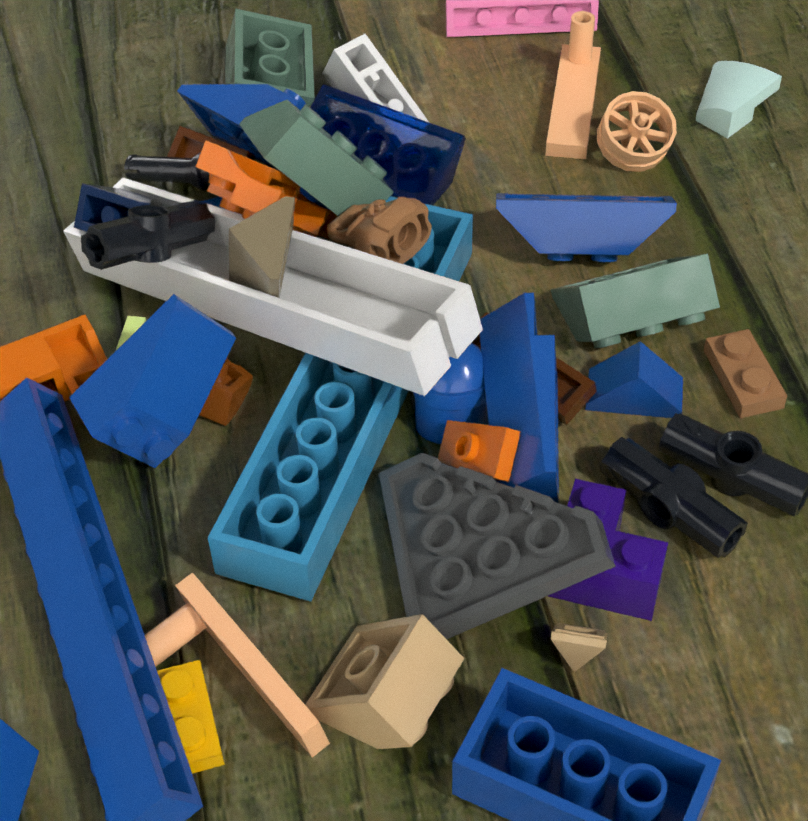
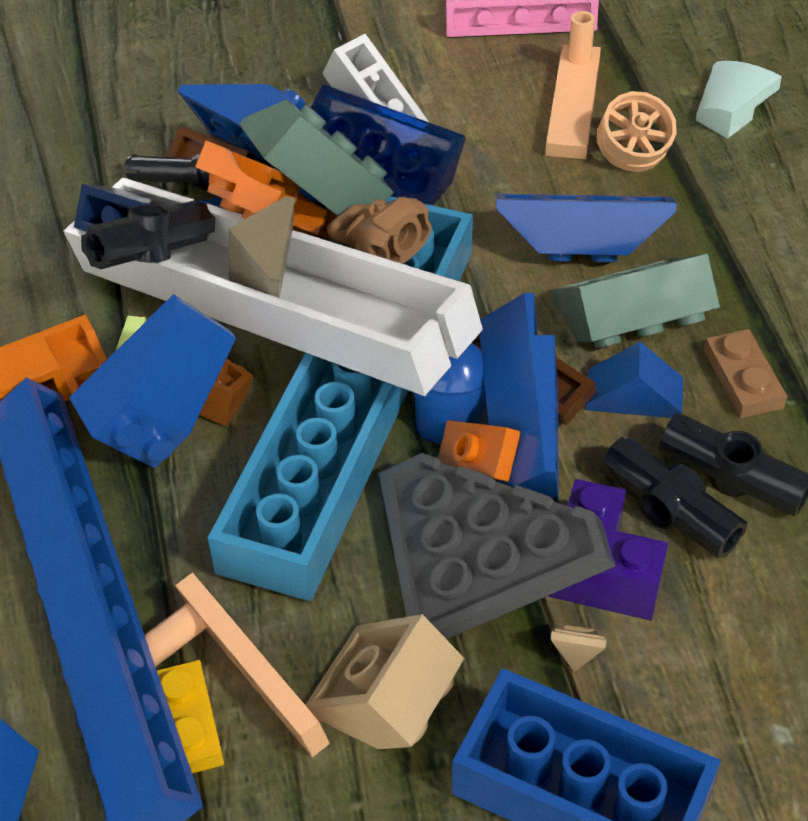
(270, 53): sand green slope -> none

